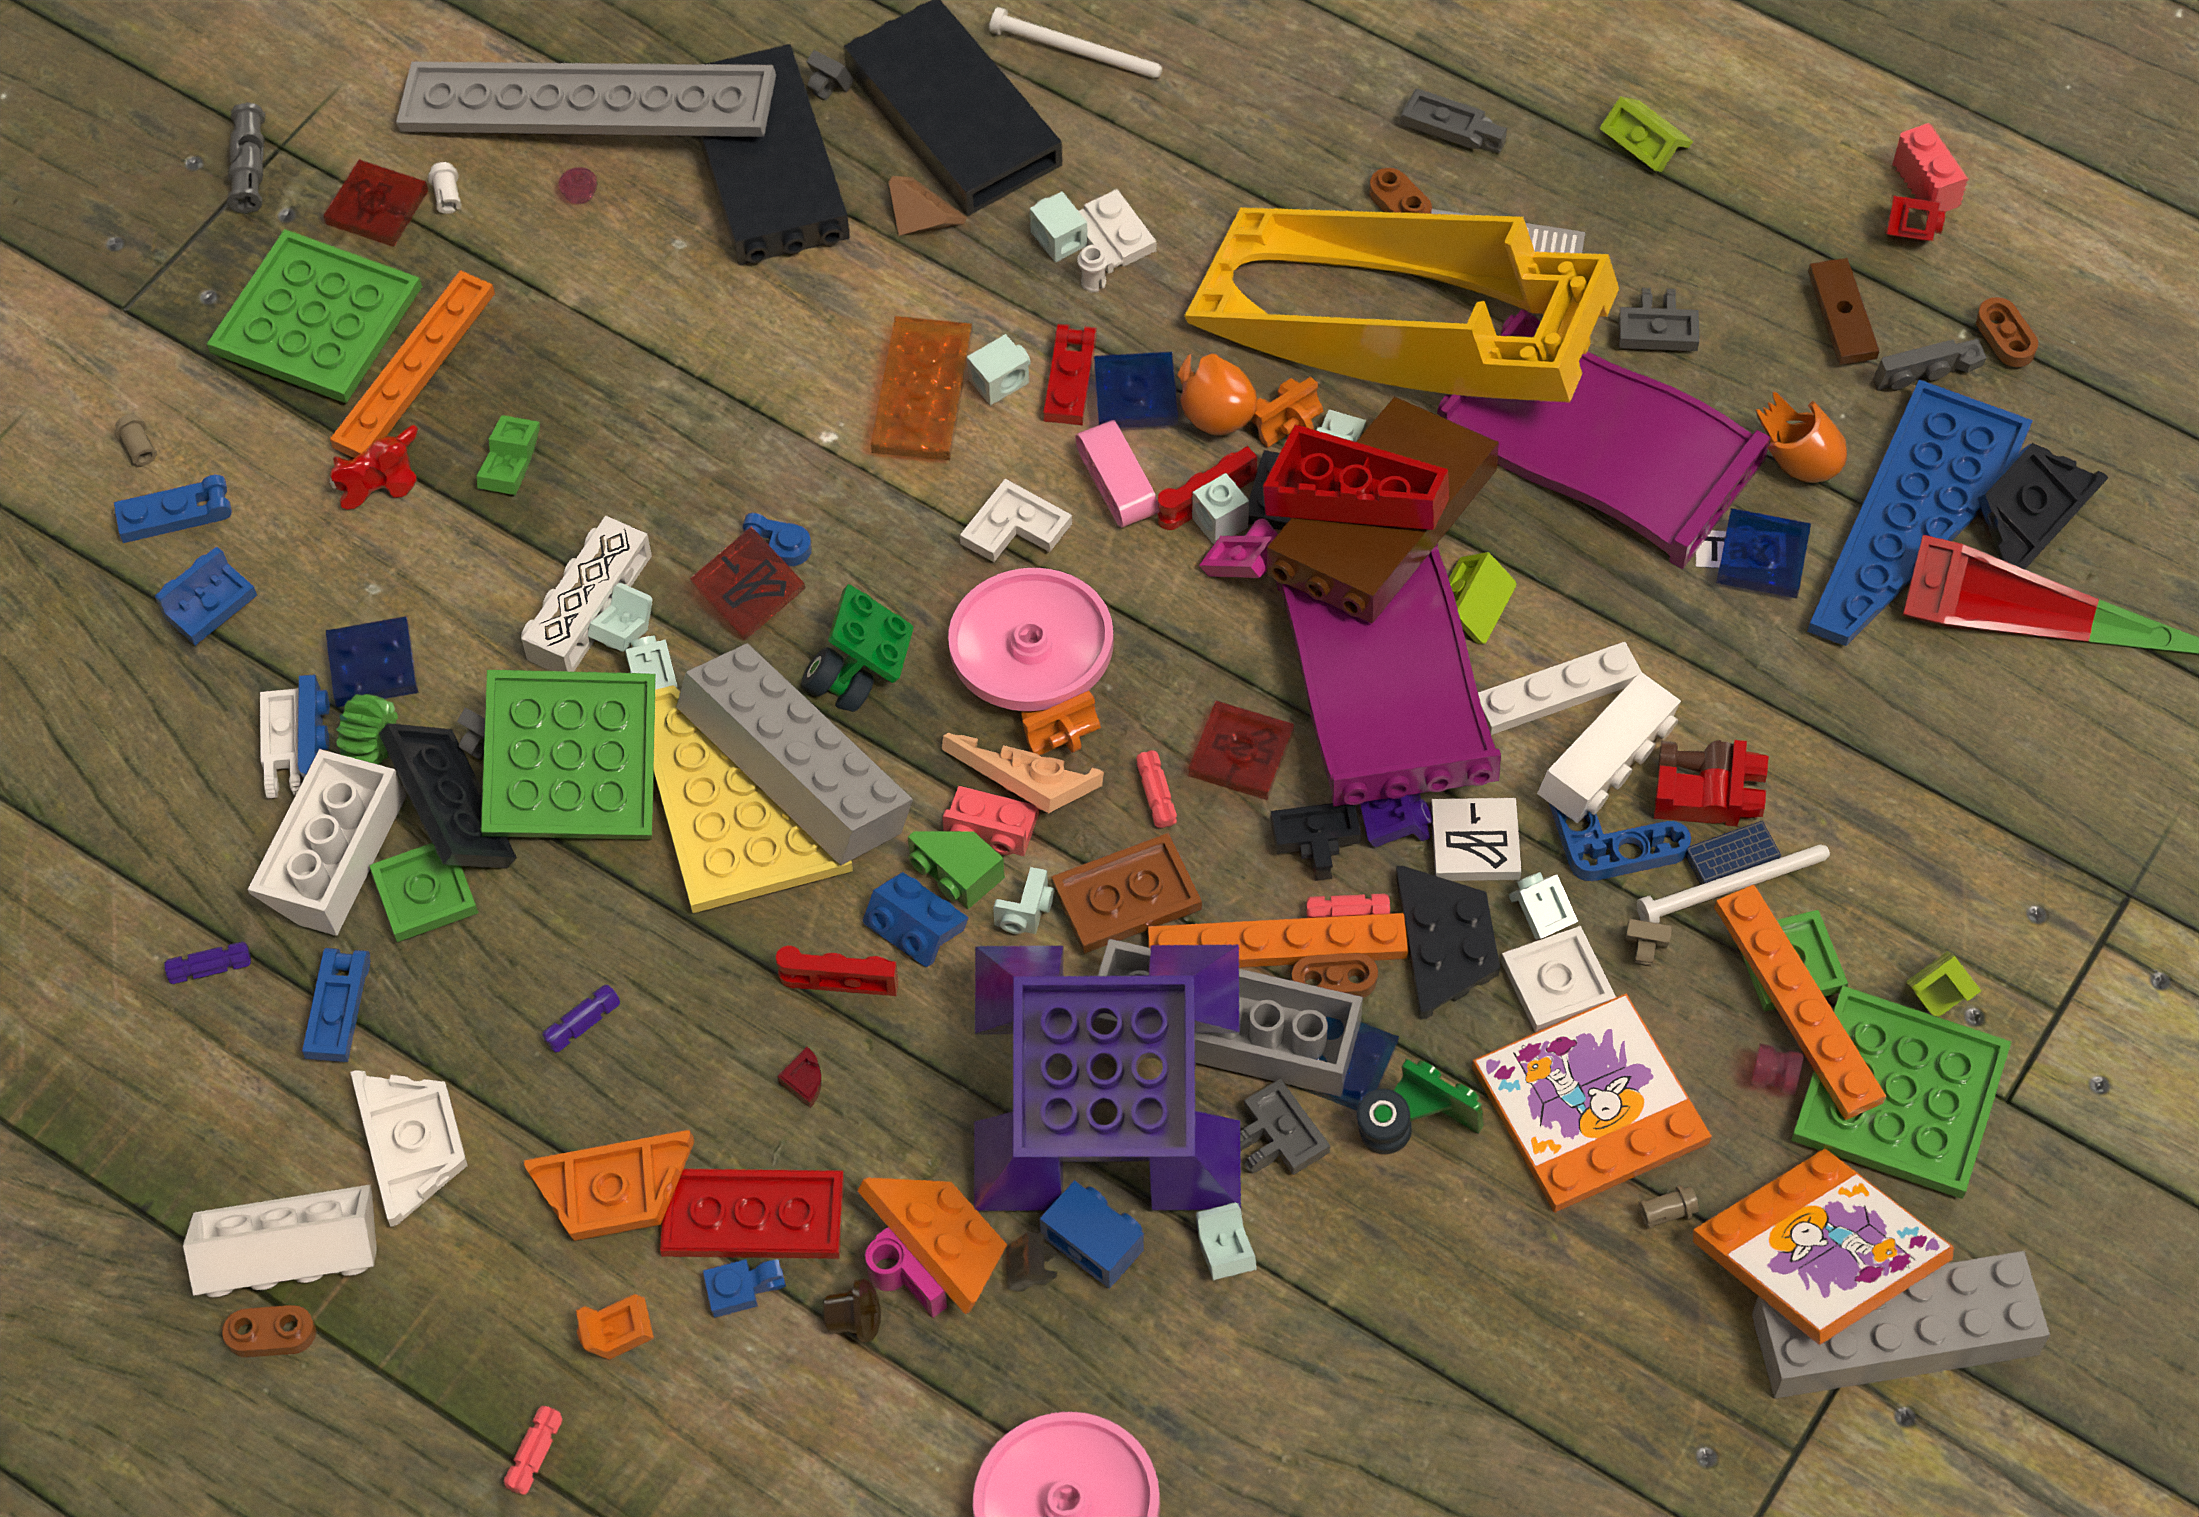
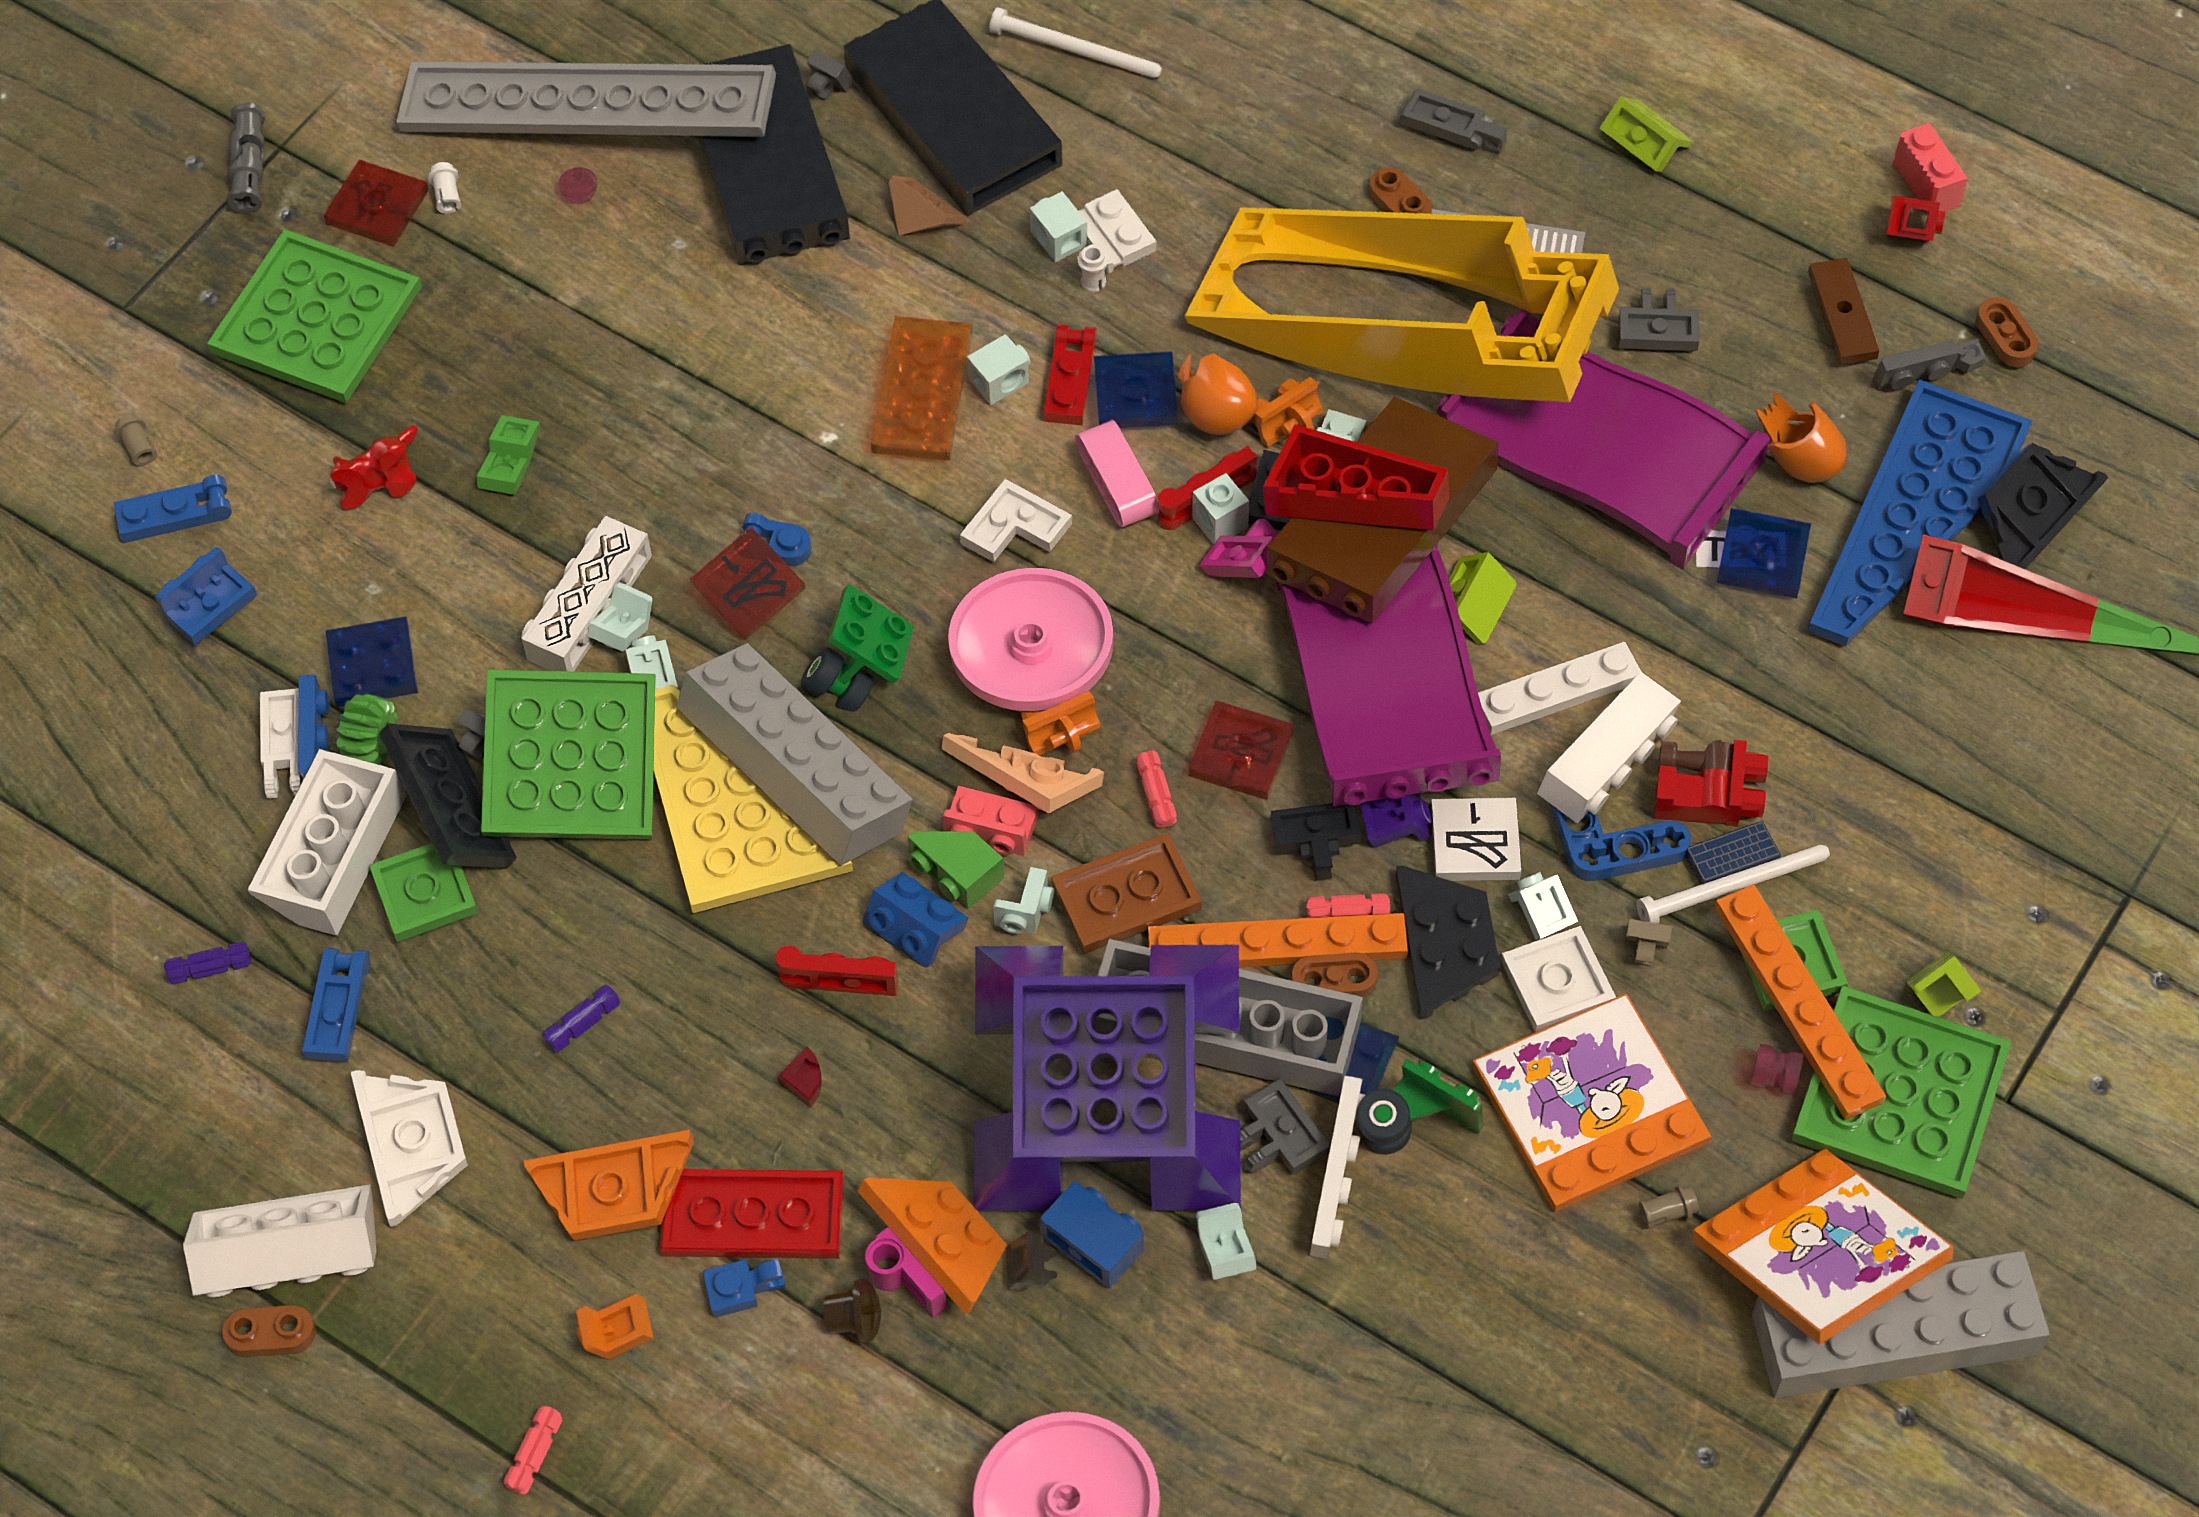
(413, 364): orange plate -> none
(1335, 1186): none -> white plate

